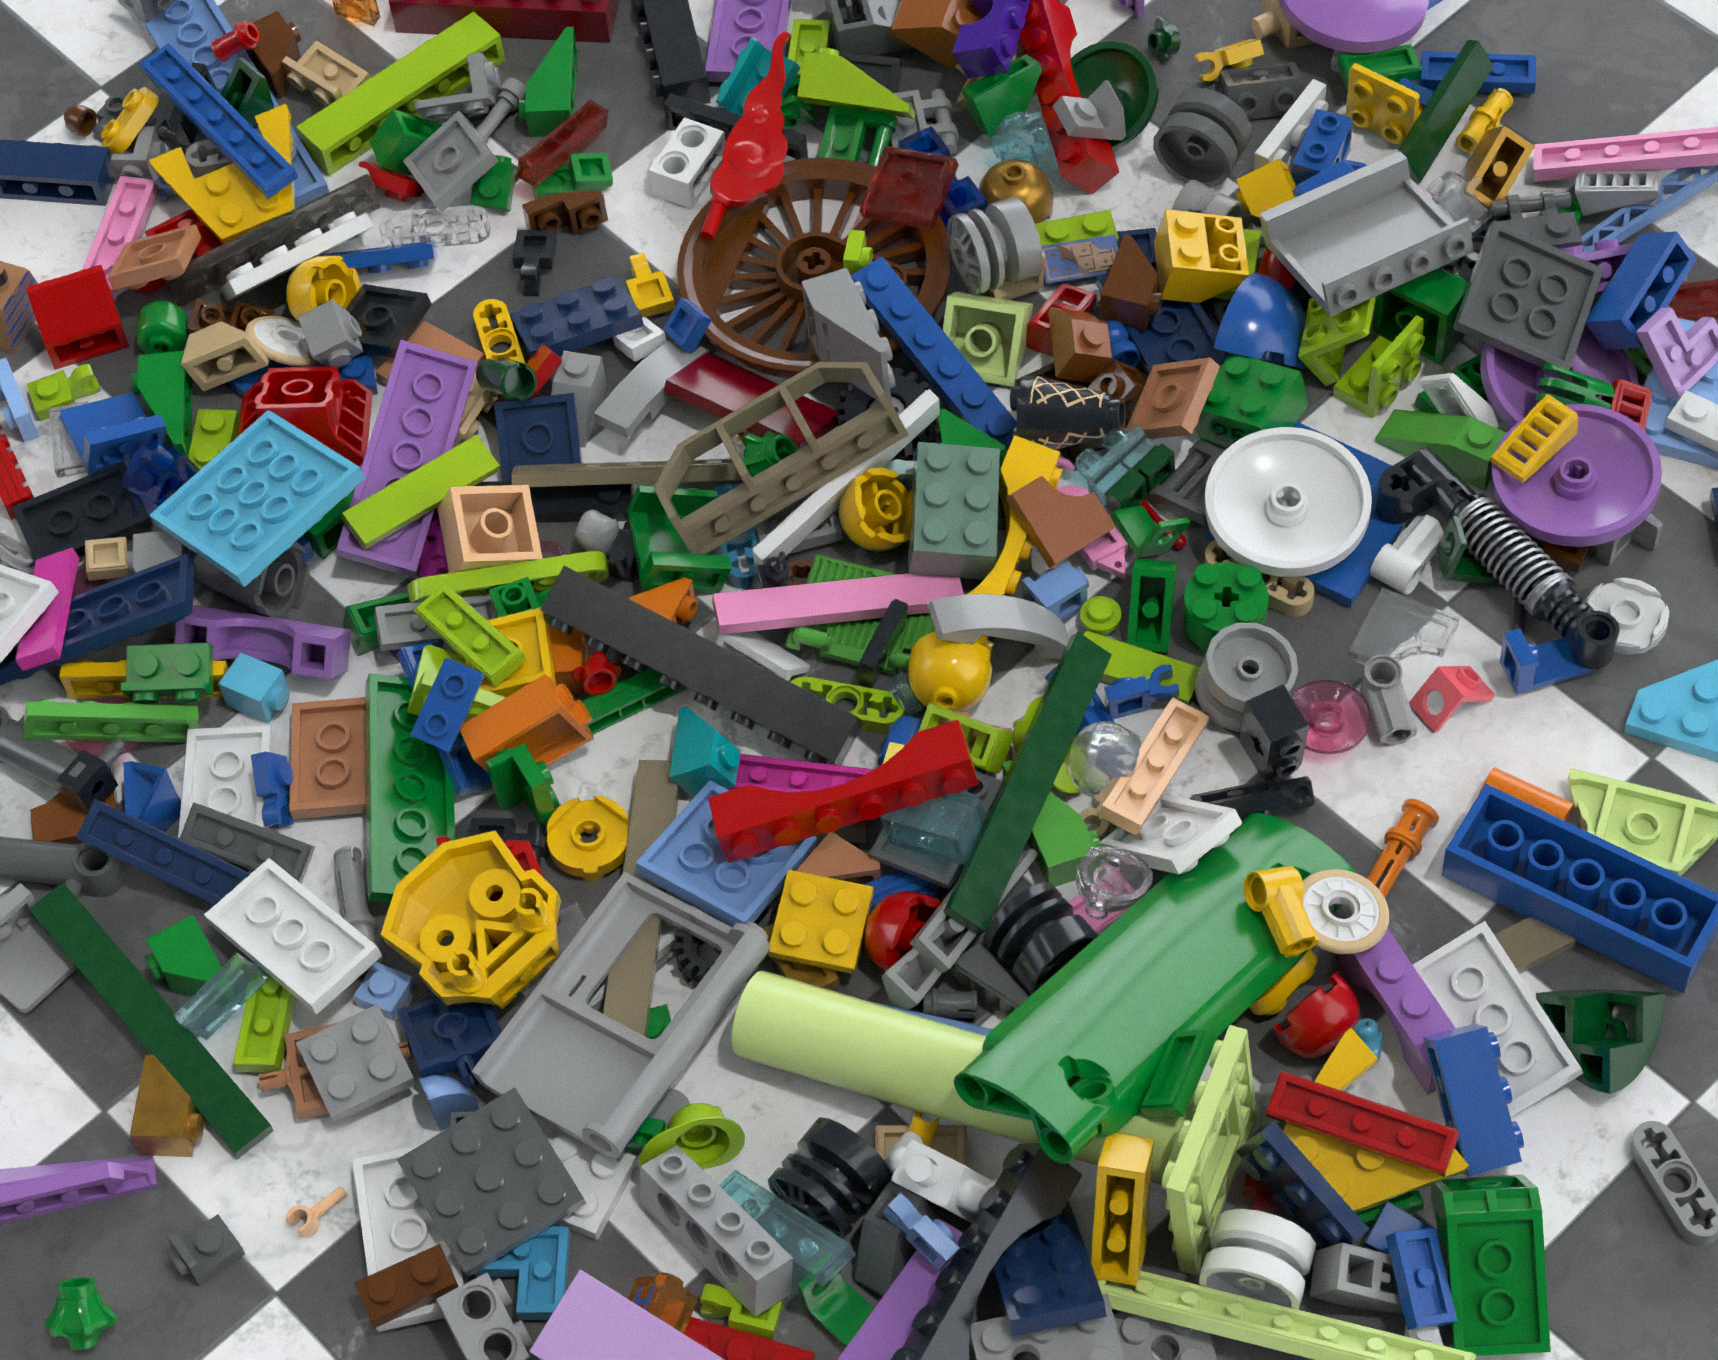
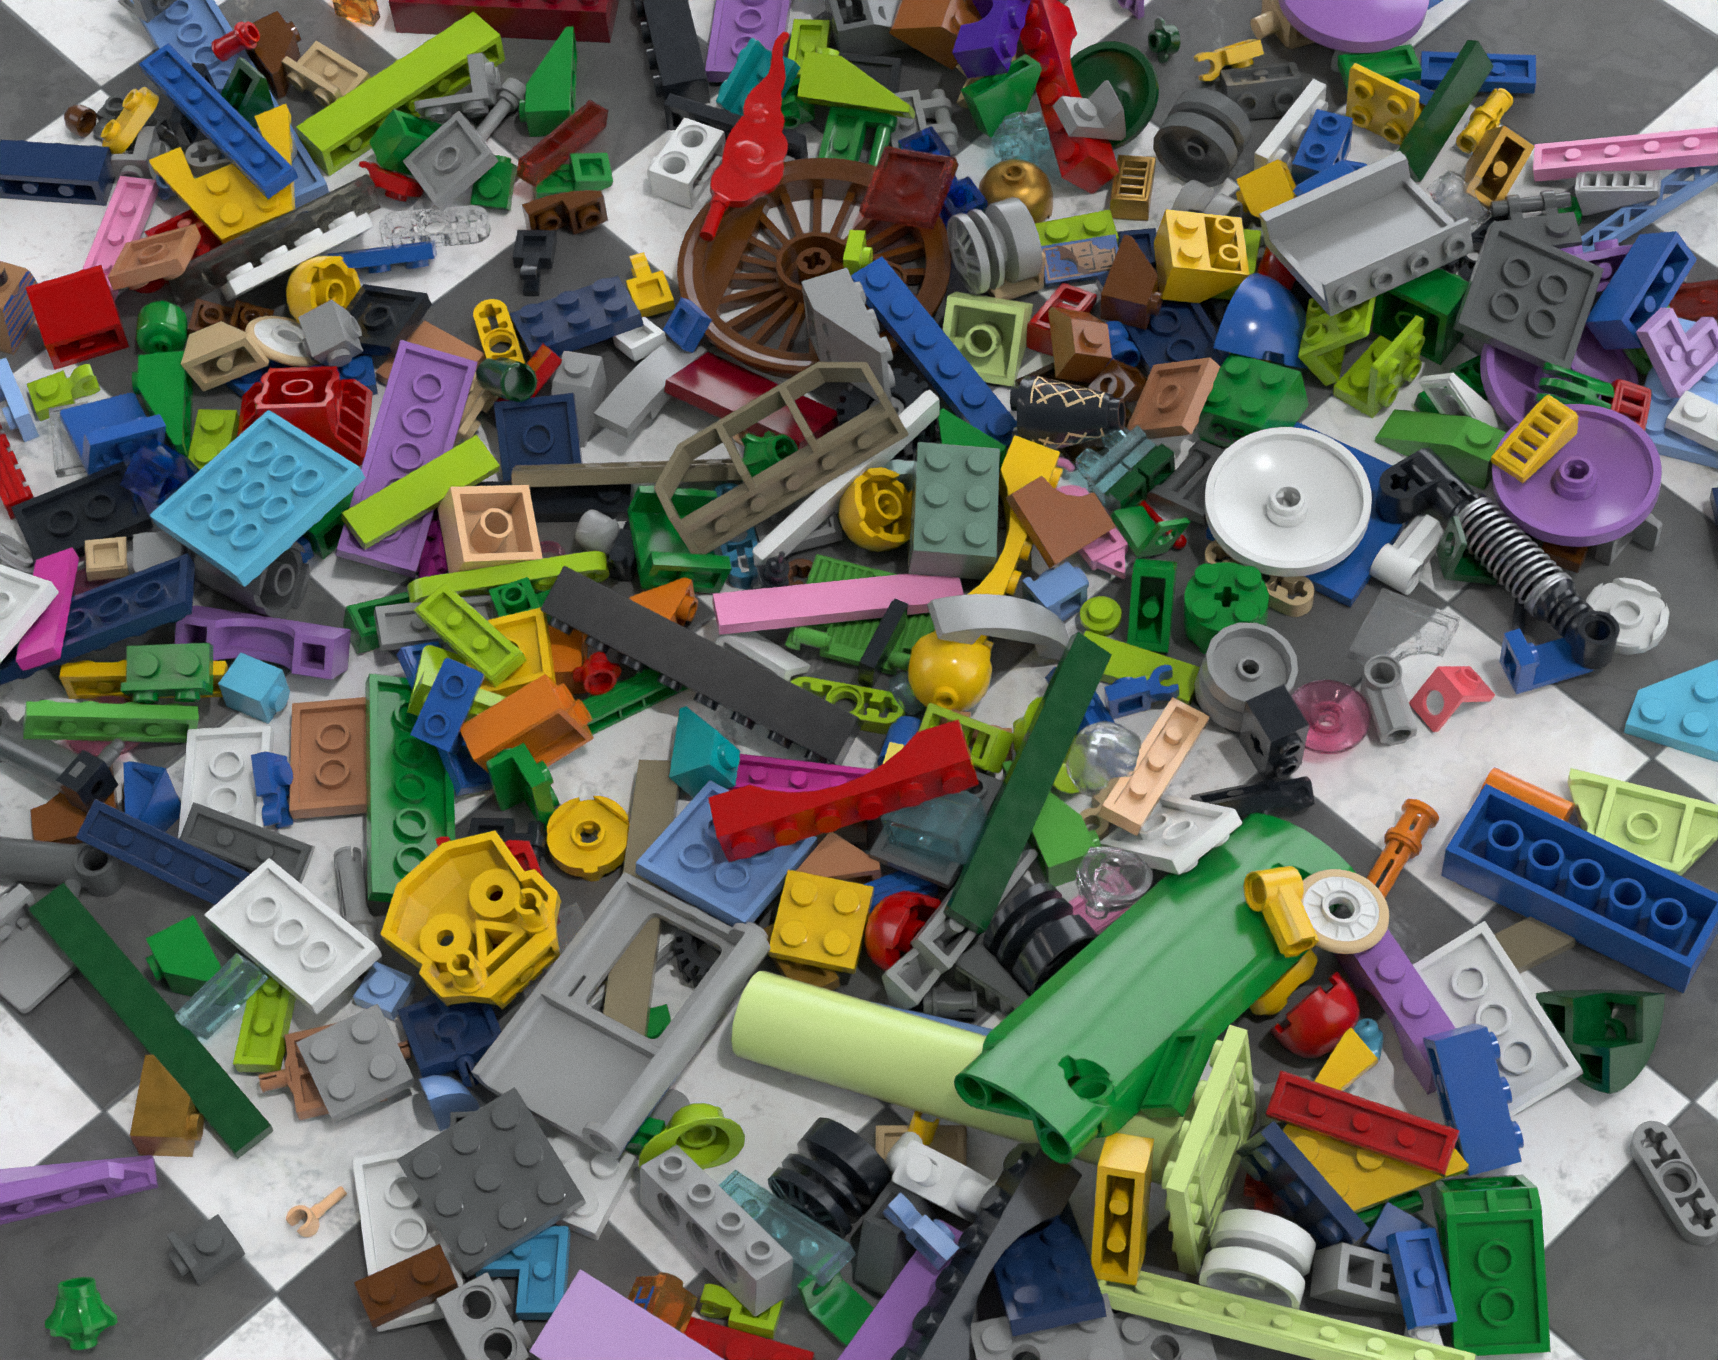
(1132, 206): none -> pearl gold slope

